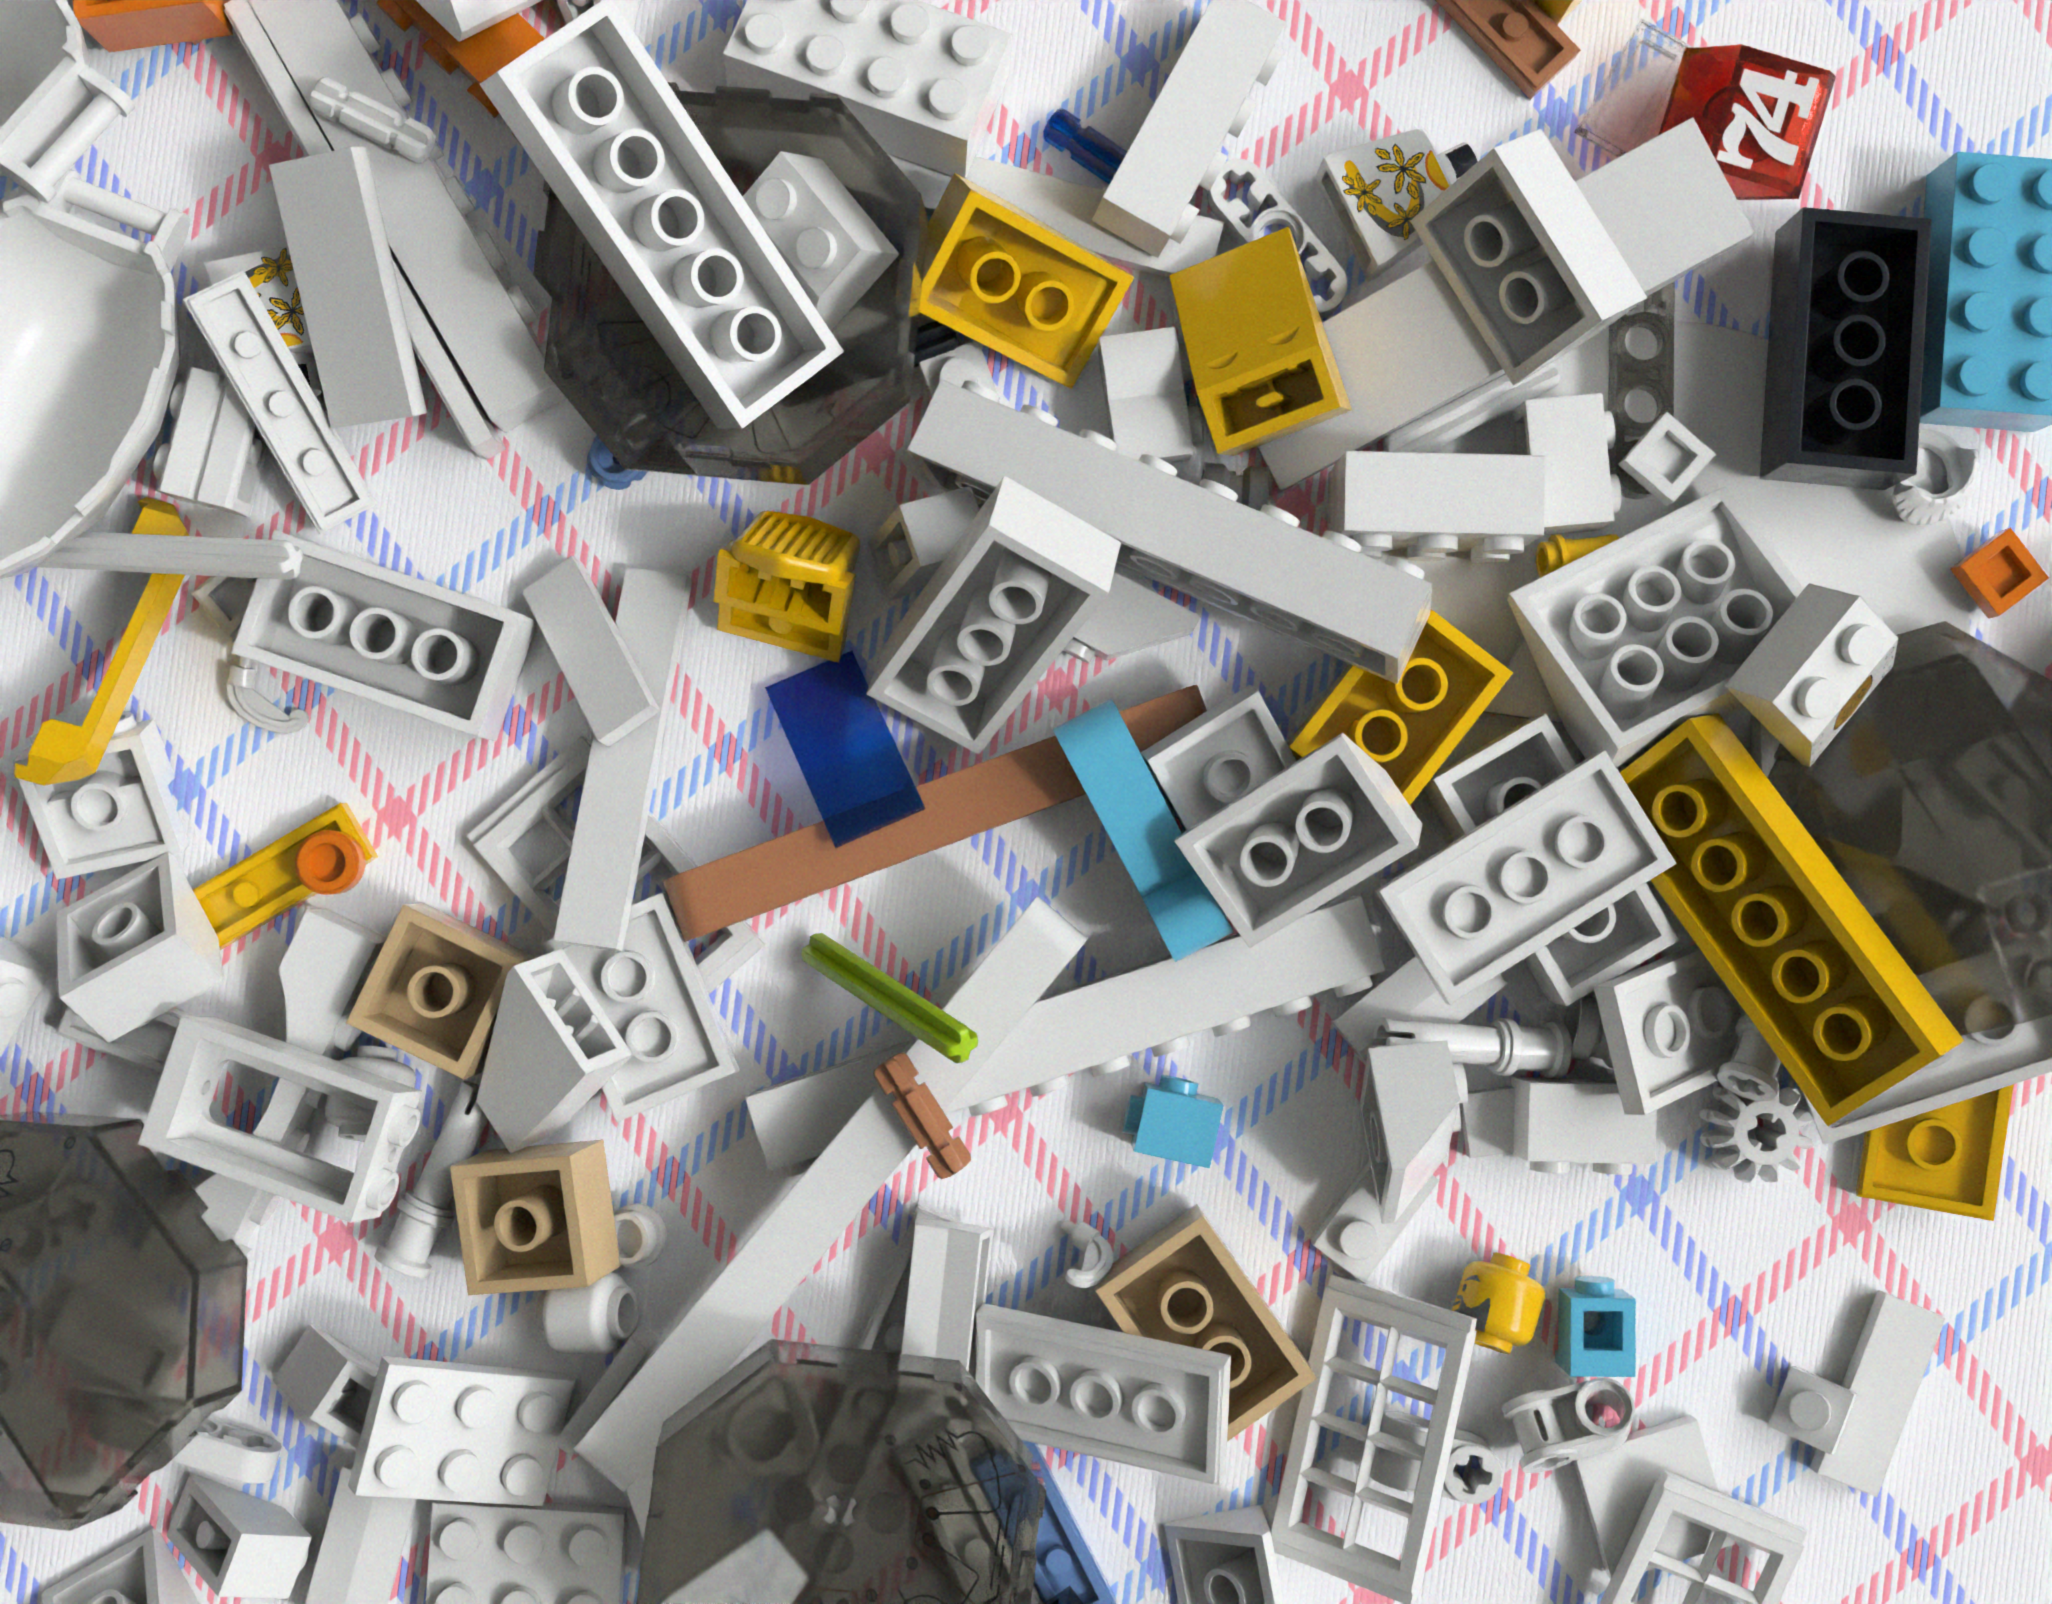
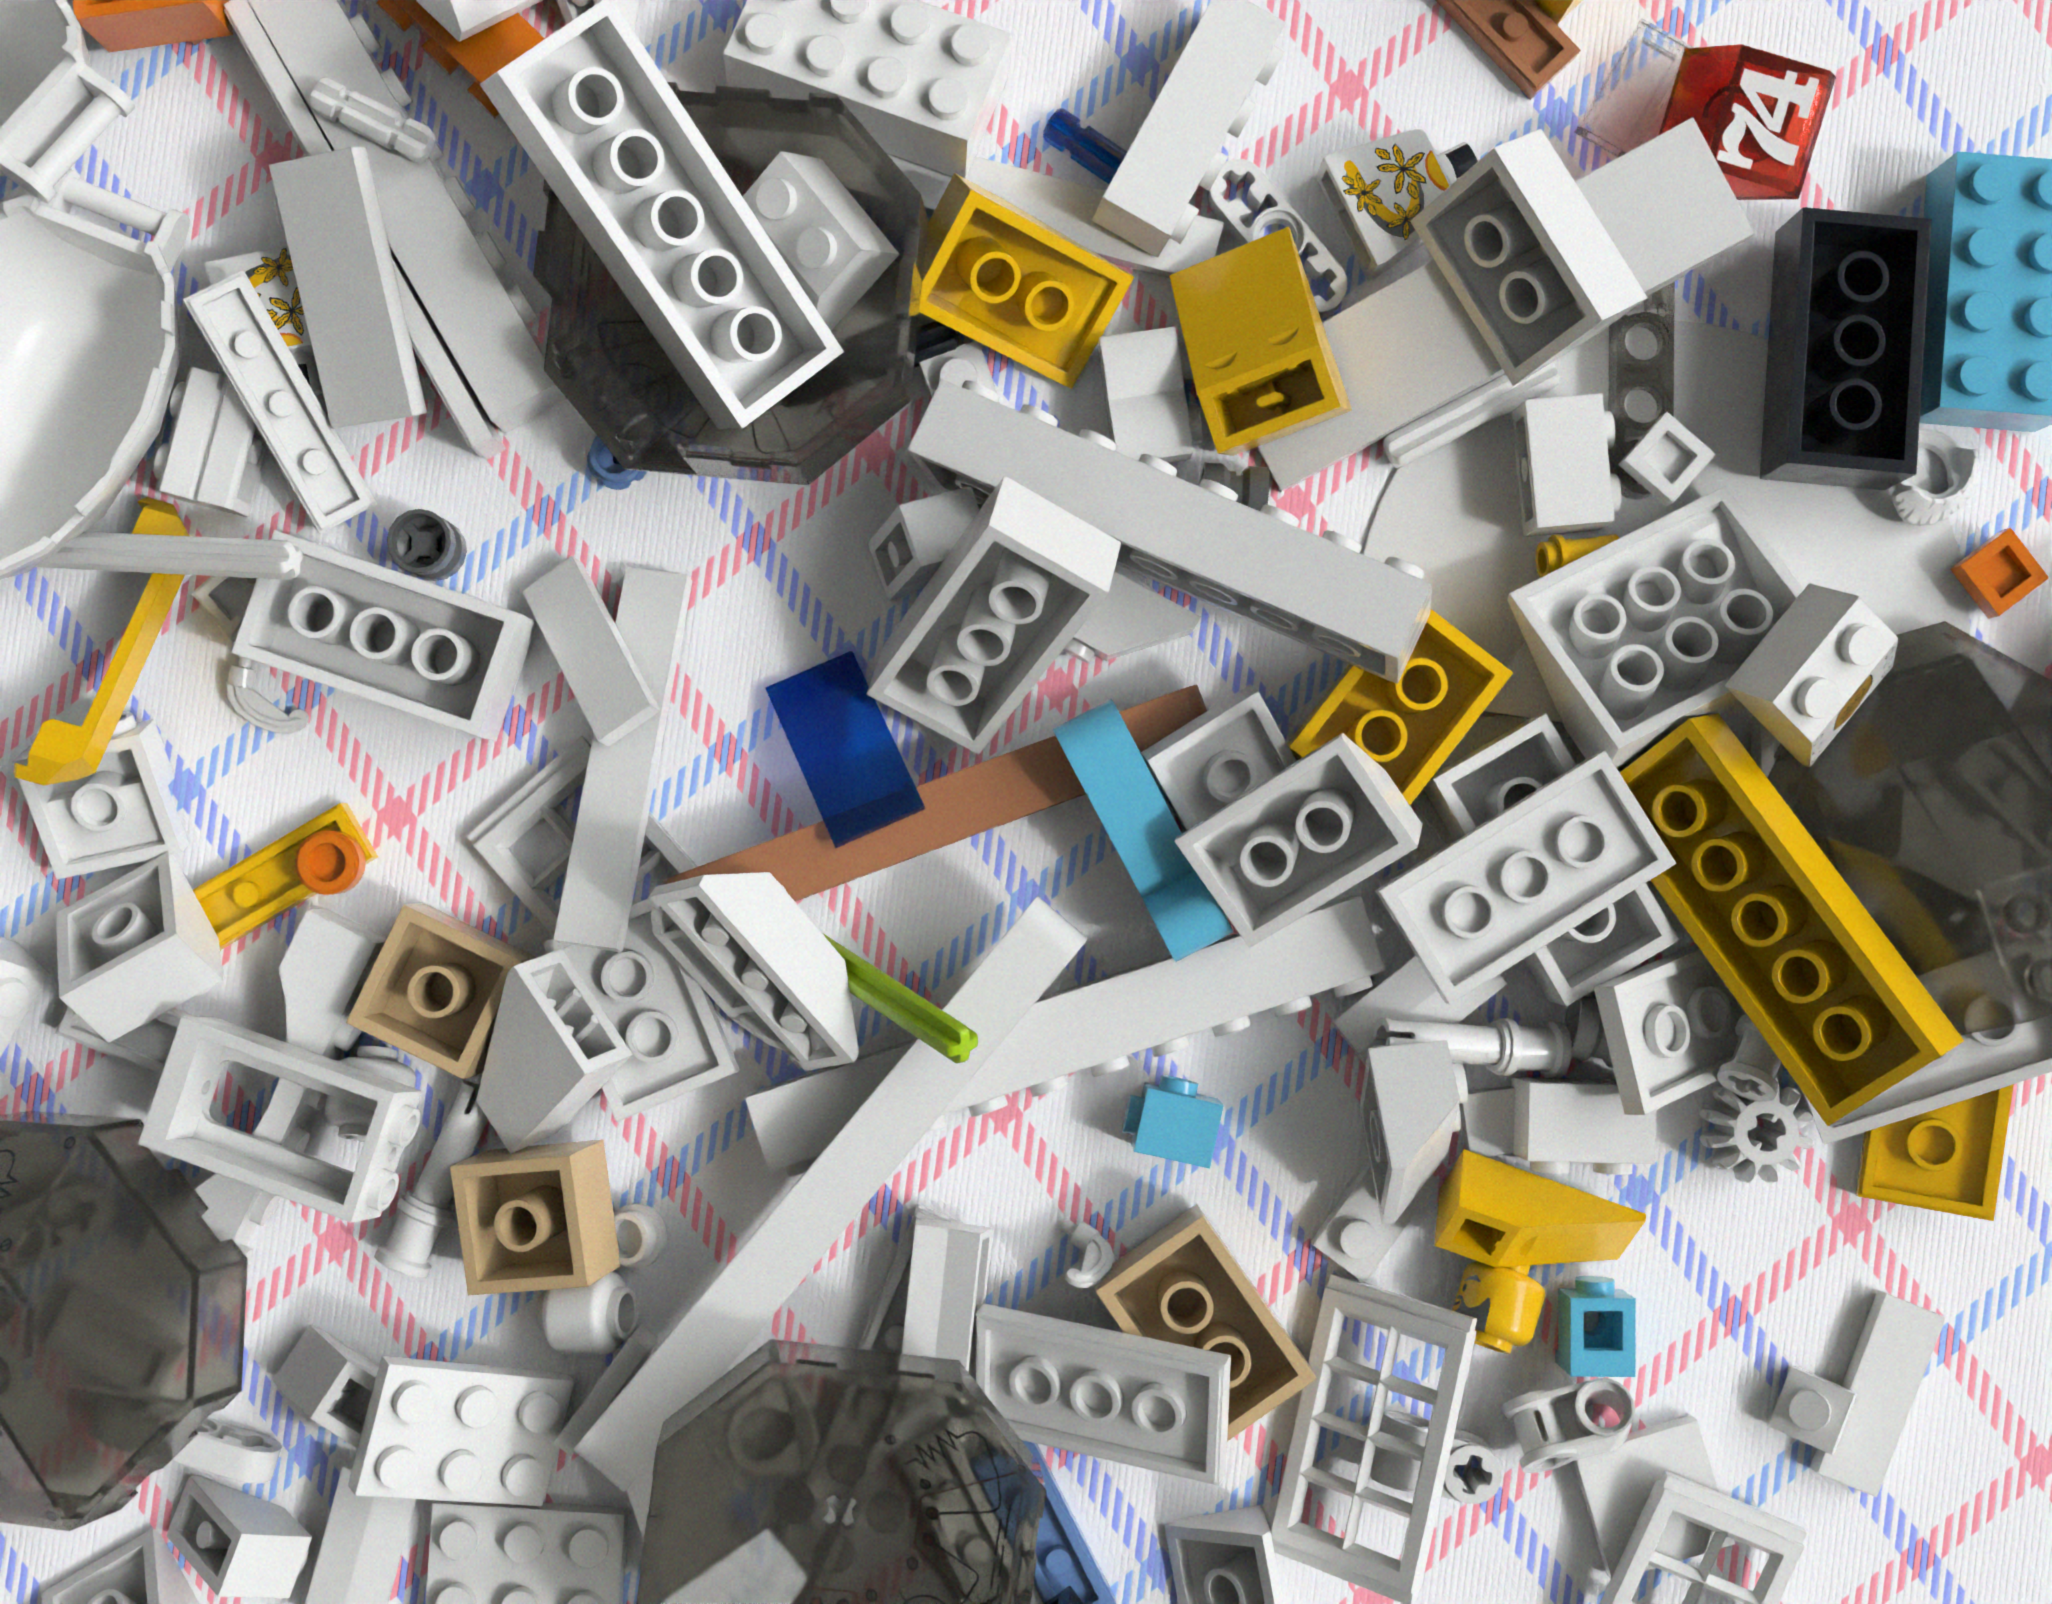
(417, 536): none -> dark grey wheel
(761, 963): none -> white wedge
(788, 584): yellow piece -> none
(922, 1115): nougat axle -> none
(1438, 503): white brick -> none
(1526, 1219): none -> yellow slope

